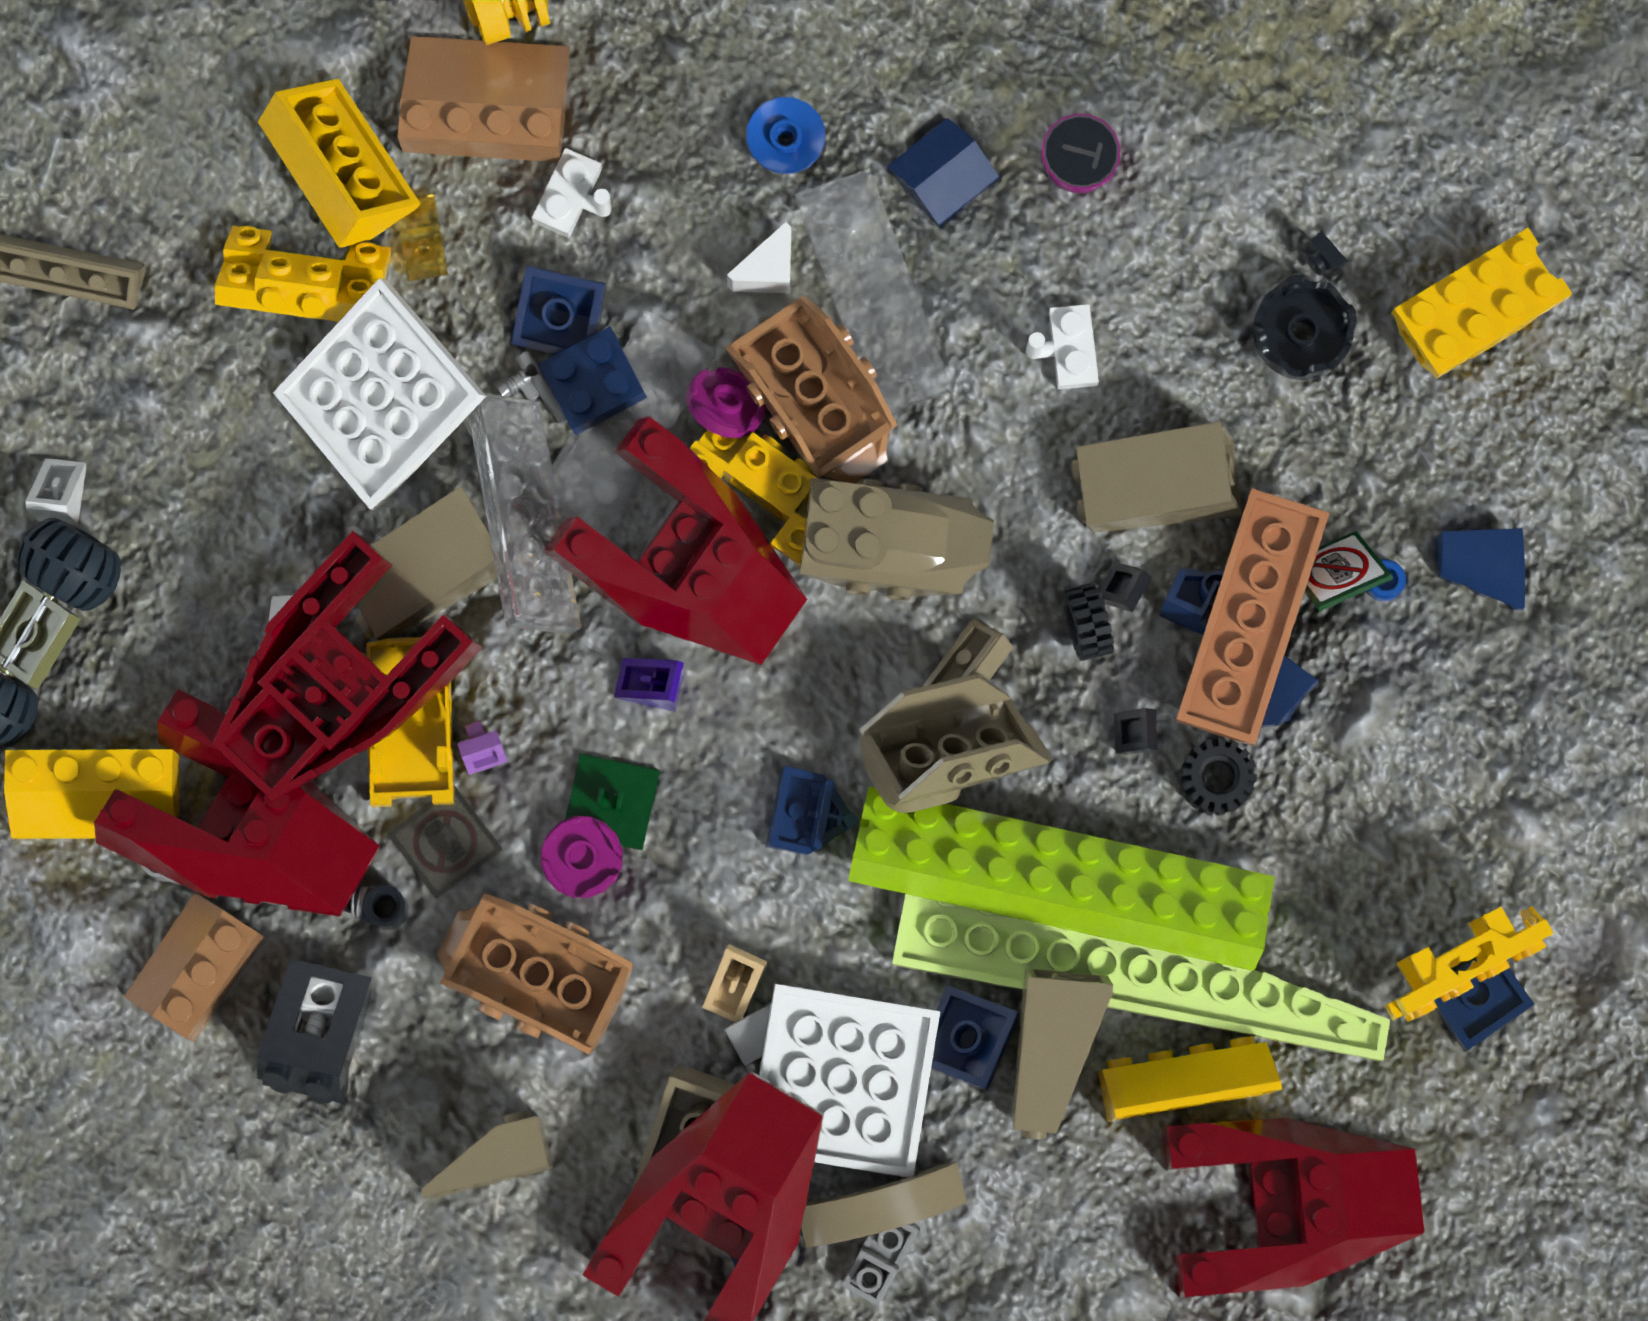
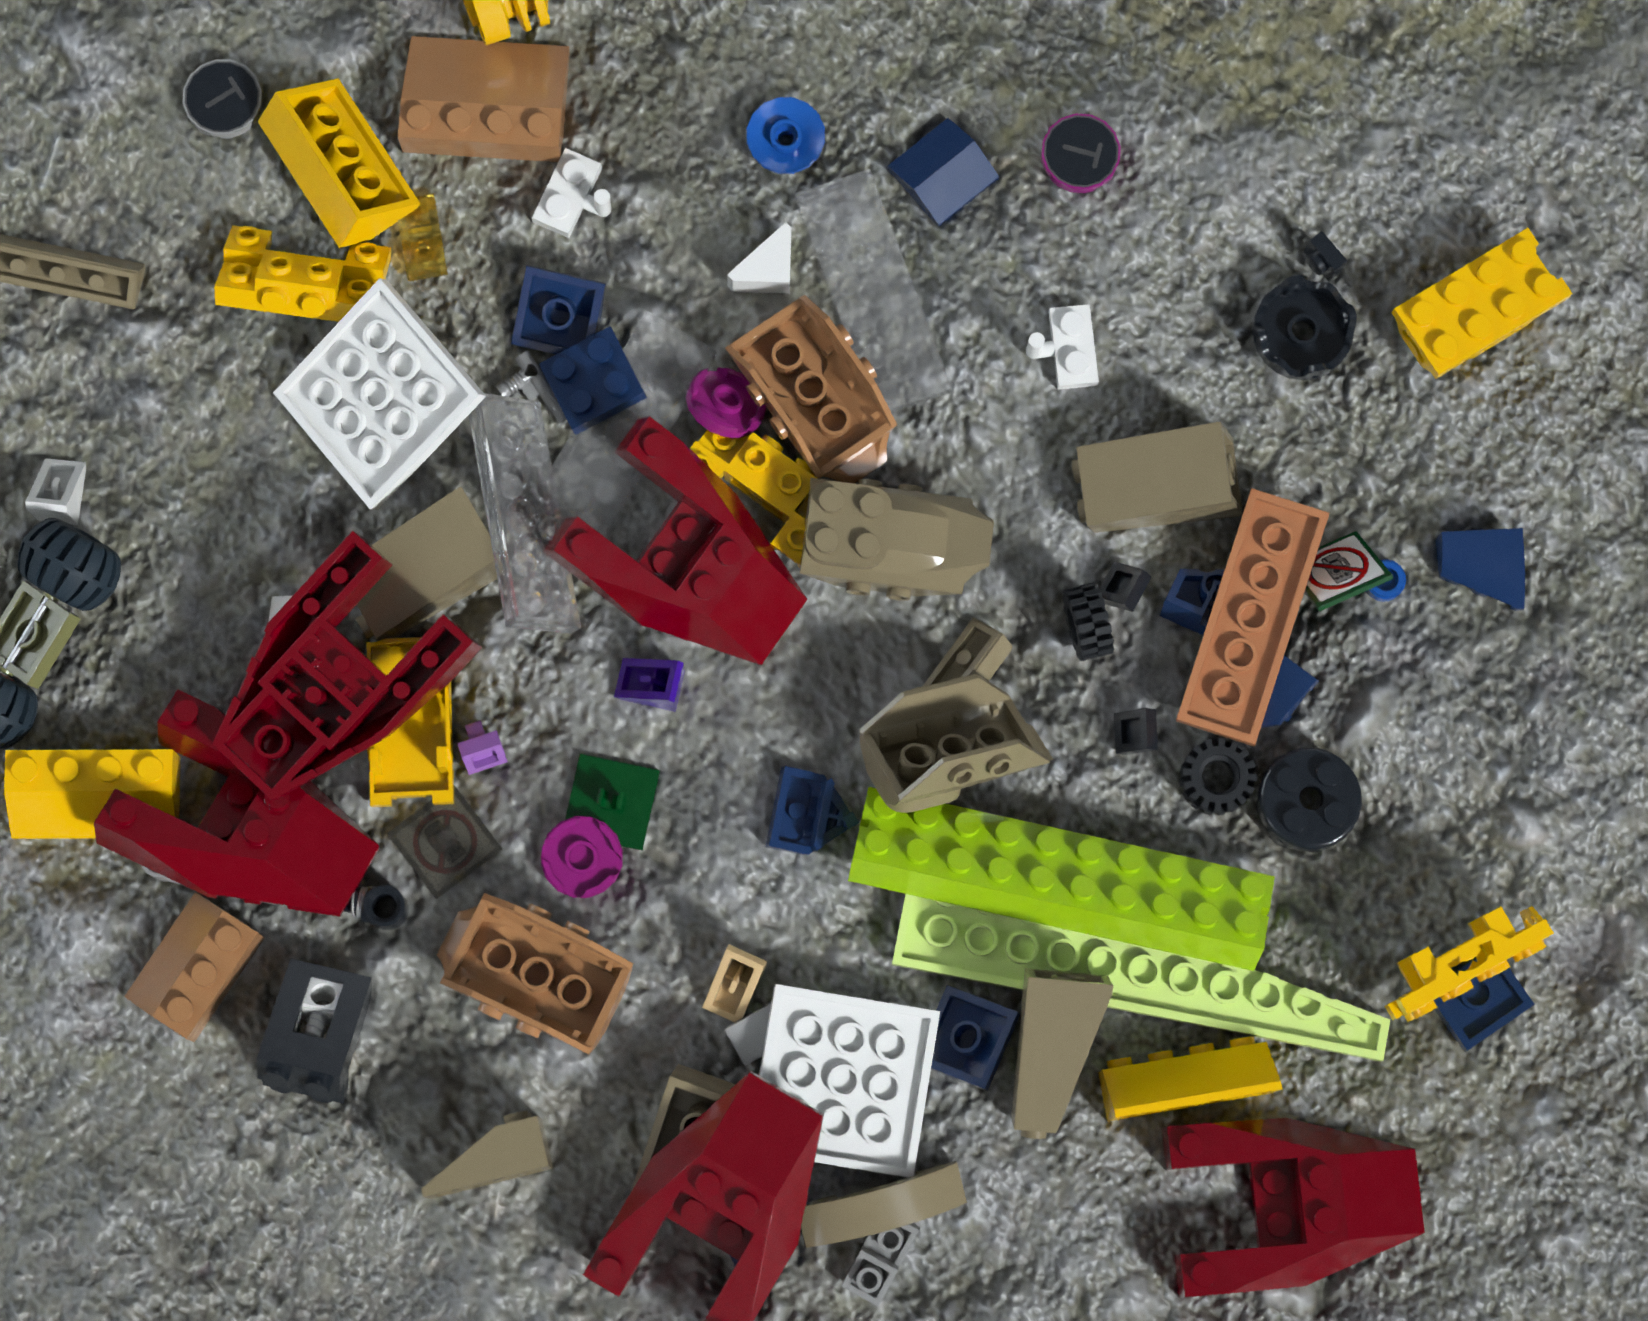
(223, 98): none -> black tile
(1286, 818): none -> black plate

